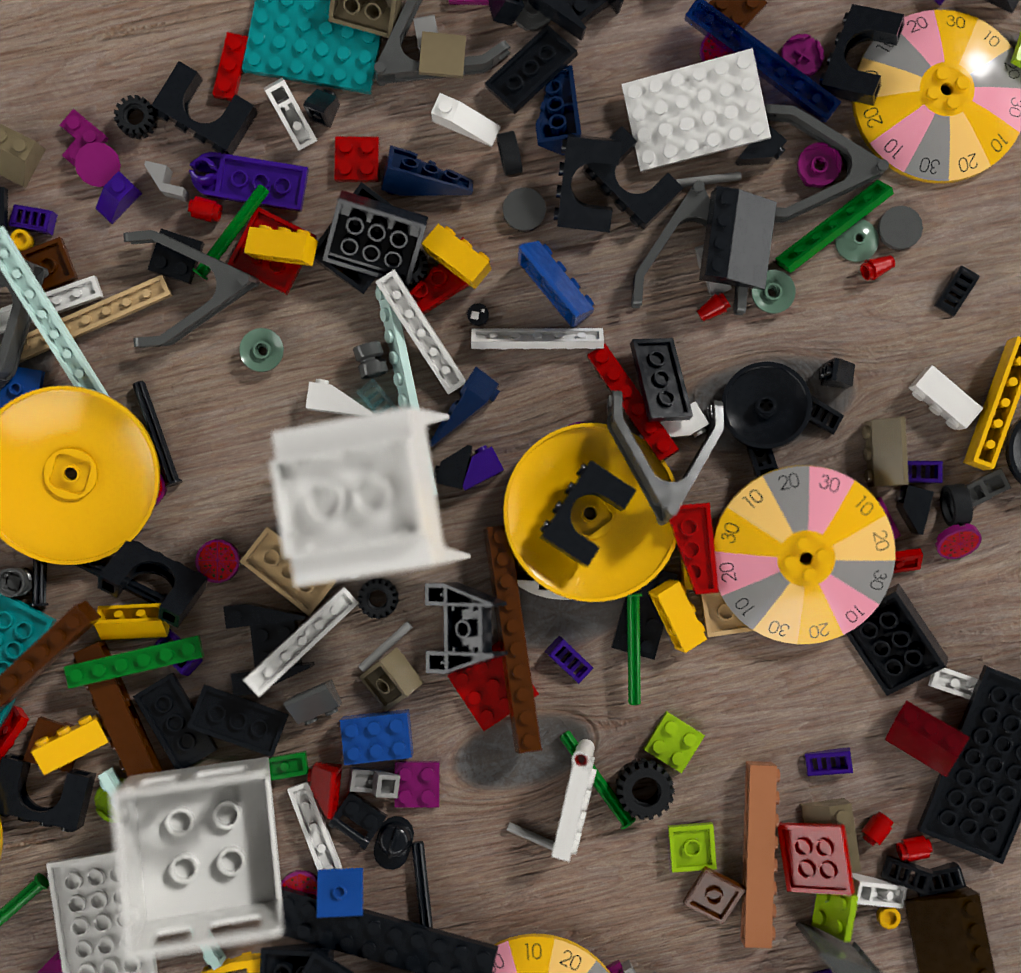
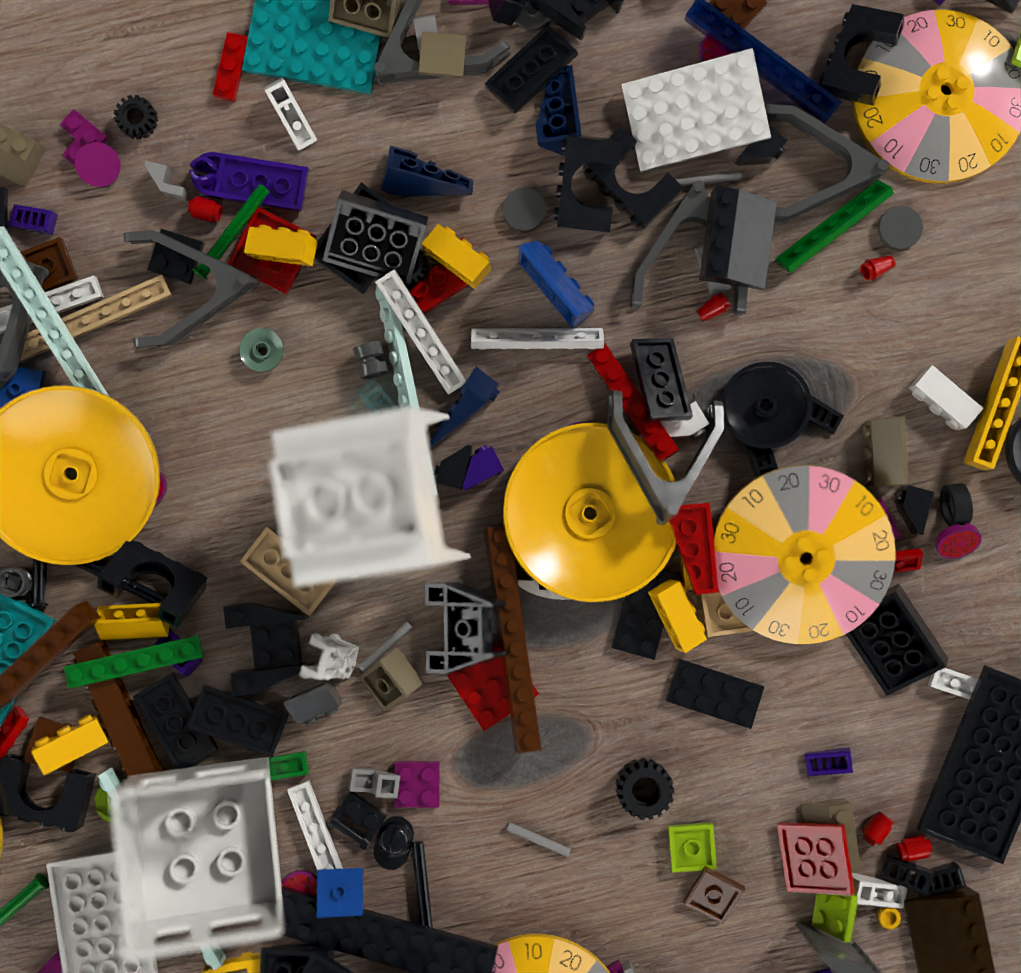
(22, 239): yellow tile -> none
(117, 197): dark purple slope -> none
(156, 434): black axle -> none
(173, 105): black arch -> none
(218, 560): tile -> none
(300, 641): white plate -> none
(322, 107): black slope -> none
(325, 786): red slope -> none
(328, 399): white slope -> none
(338, 665): none -> white piece
(356, 159): red plate -> none
(364, 598): black tyre -> none
(376, 737): blue brick -> none
(464, 120): white slope -> none
(478, 314): black tile -> none
(509, 153): black tyre -> none
(556, 645): dark purple slope -> none
(576, 801): white hinge -> none
(591, 481): black arch -> none
(601, 786): green axle -> none
(633, 630): green axle -> none
(674, 742): lime plate -> none
(715, 693): none -> black plate
(759, 854): nougat brick -> none
(784, 293): sand green dish -> none
(803, 53): magenta tile -> none
(812, 176): magenta plate -> none
(837, 373): black slope -> none
(857, 251): sand green dish -> none
(926, 738): dark red slope -> none
(938, 472): dark purple slope -> none
(964, 273): black slope -> none
(988, 486): dark grey slope -> none

